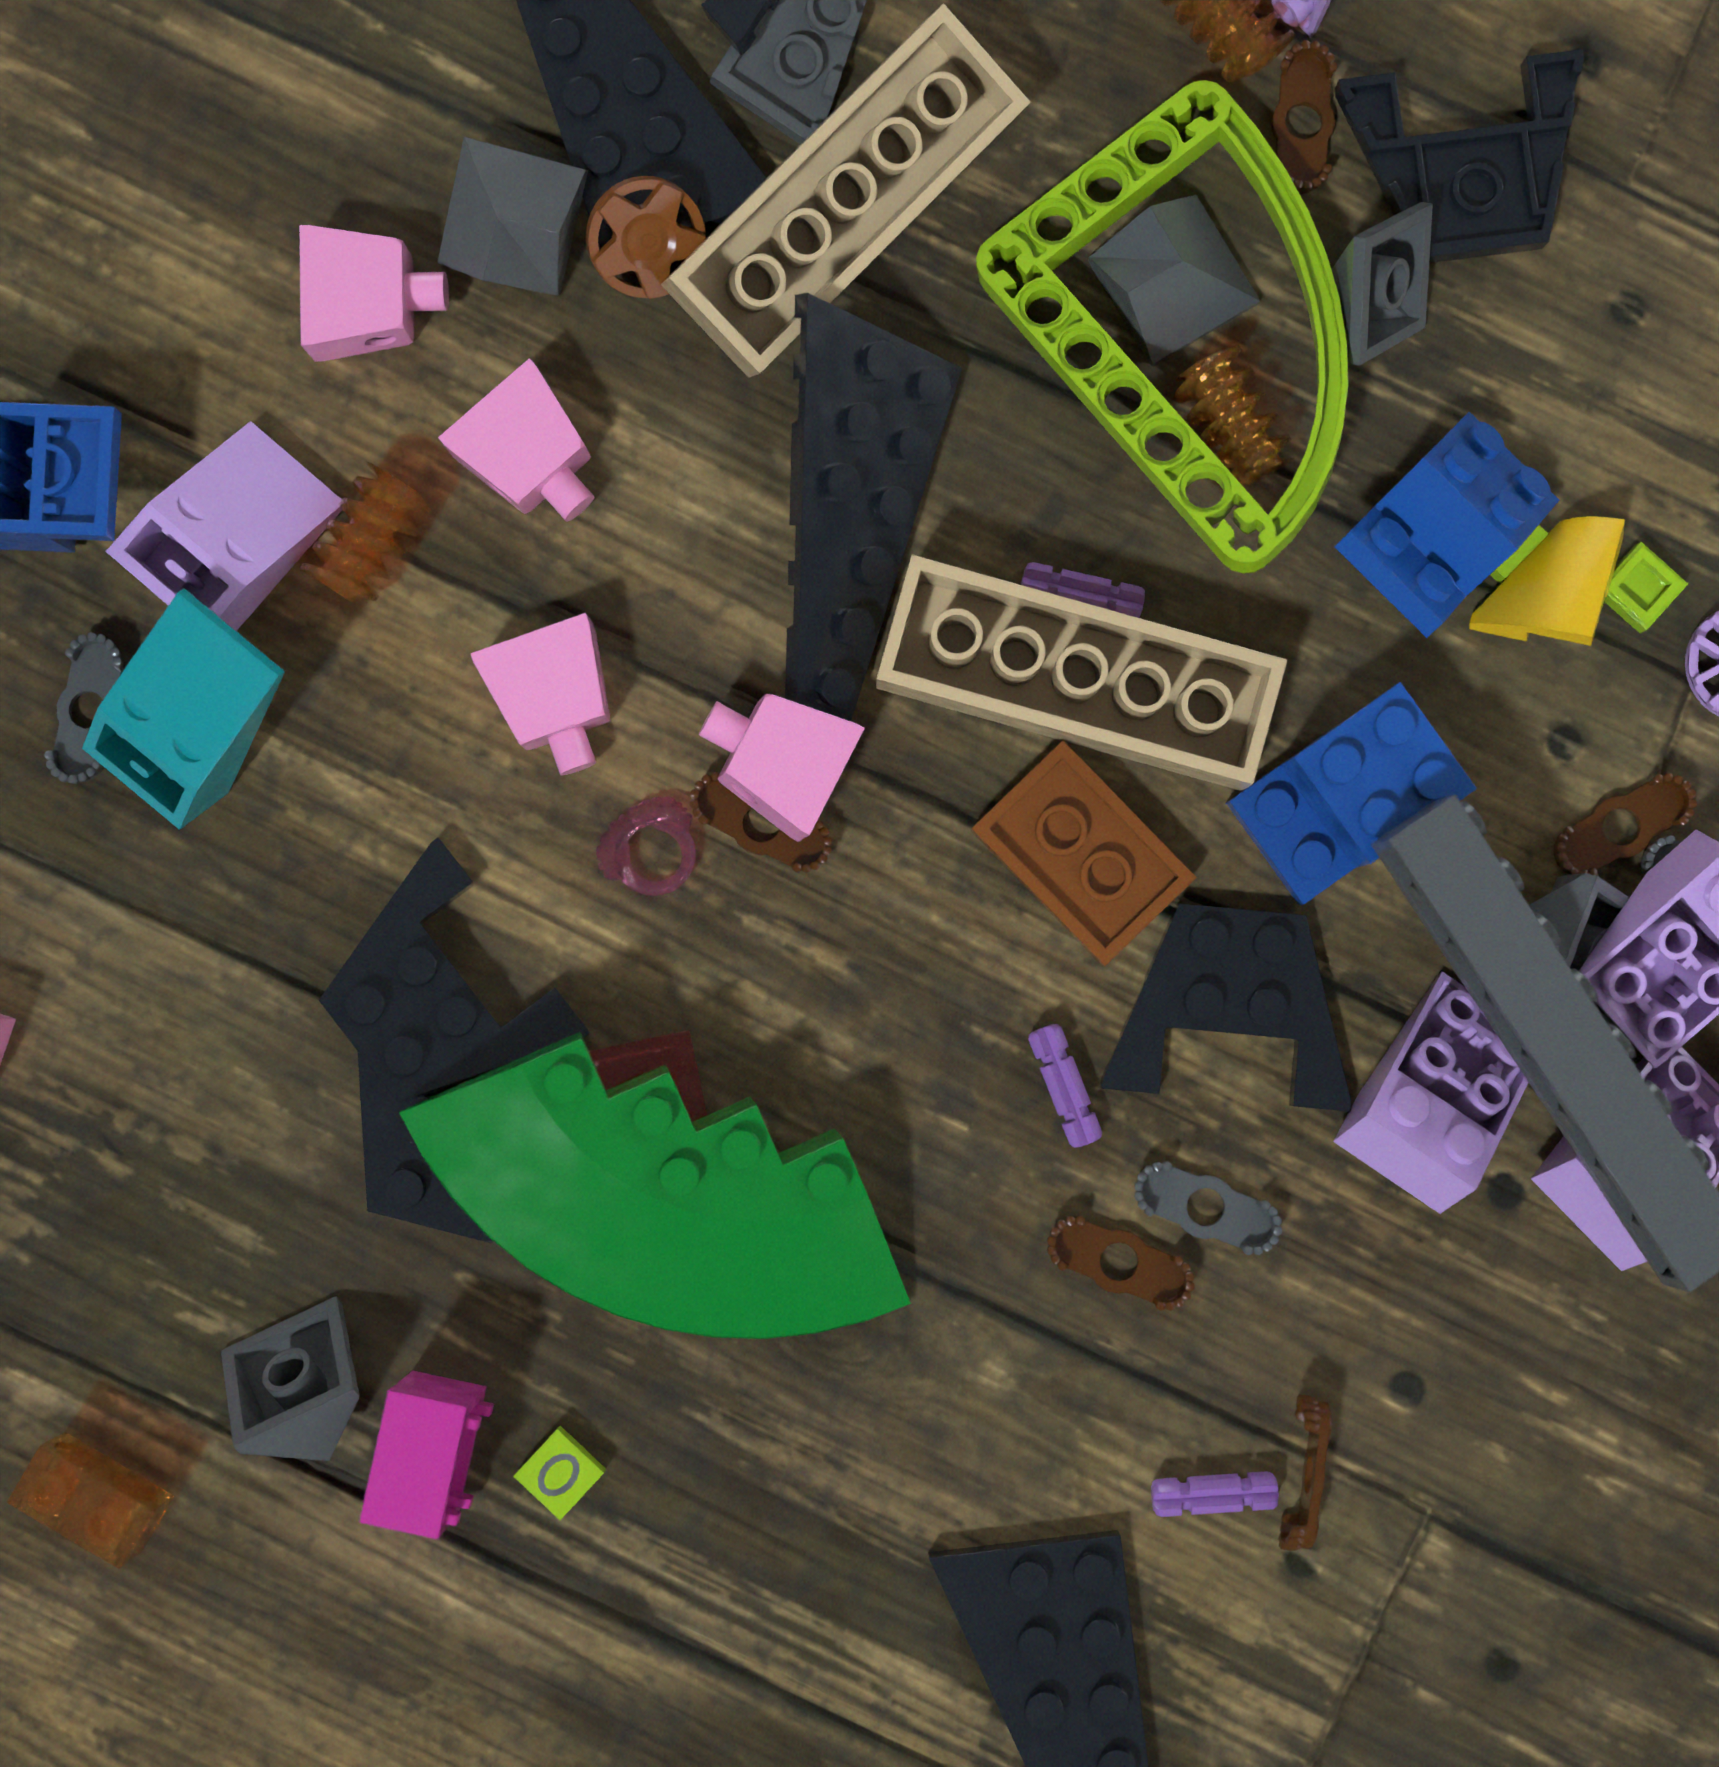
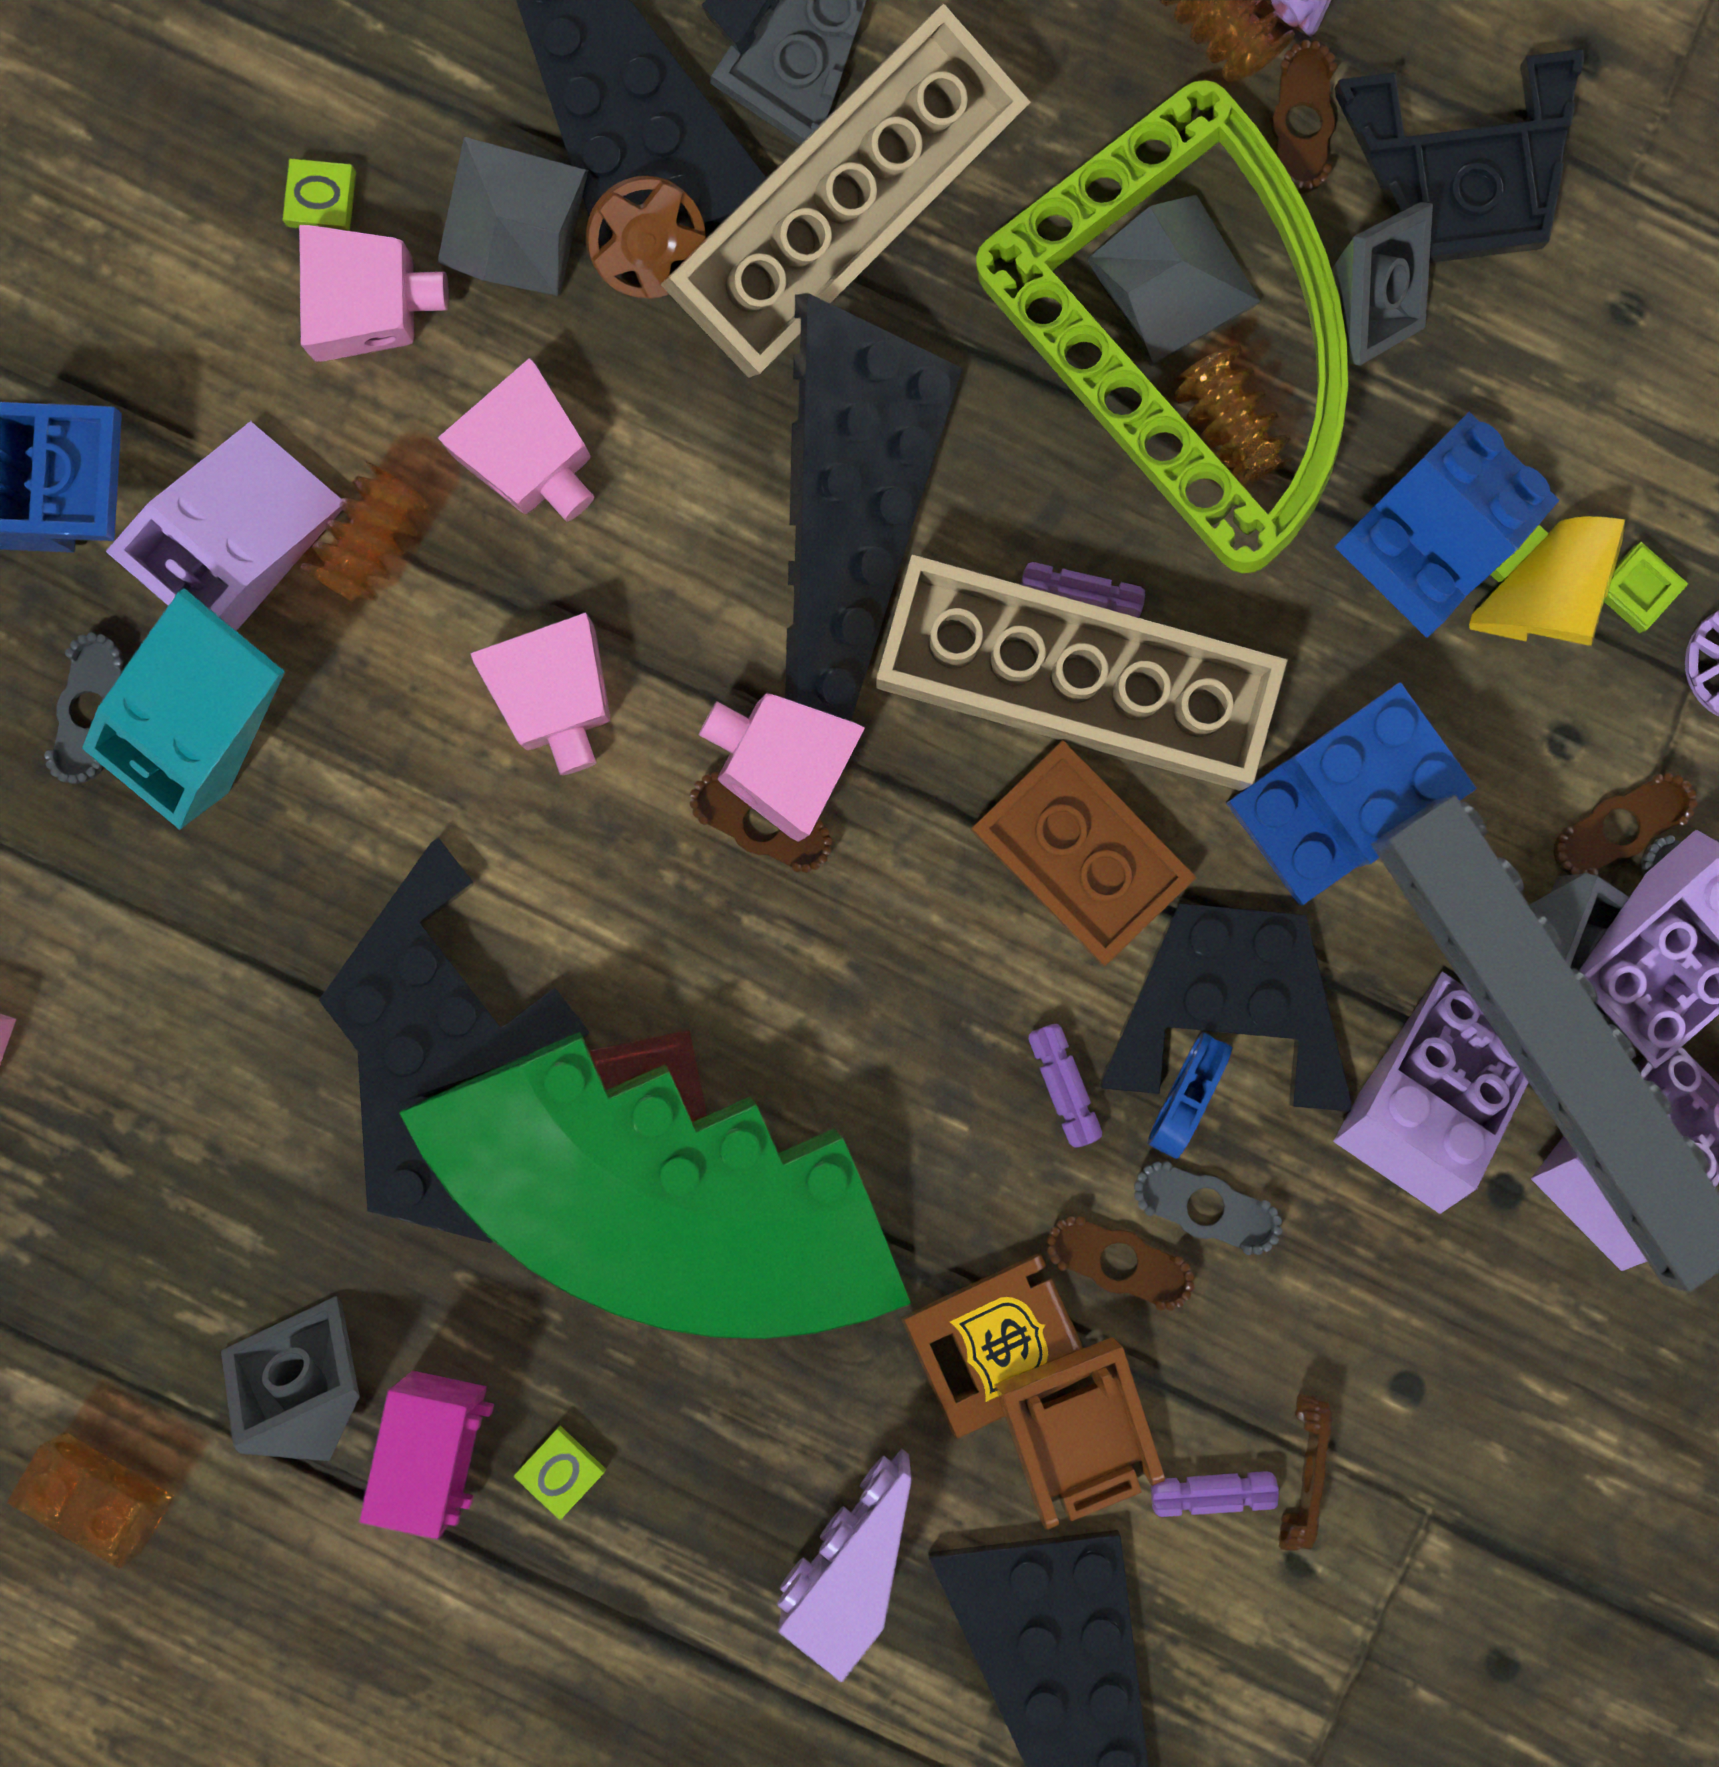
(319, 194): none -> lime tile
(663, 815): clear pink piece -> none
(842, 1597): none -> lavender slope
(1000, 1333): none -> dark orange container
(1081, 1440): none -> dark orange container
(1189, 1095): none -> blue piece

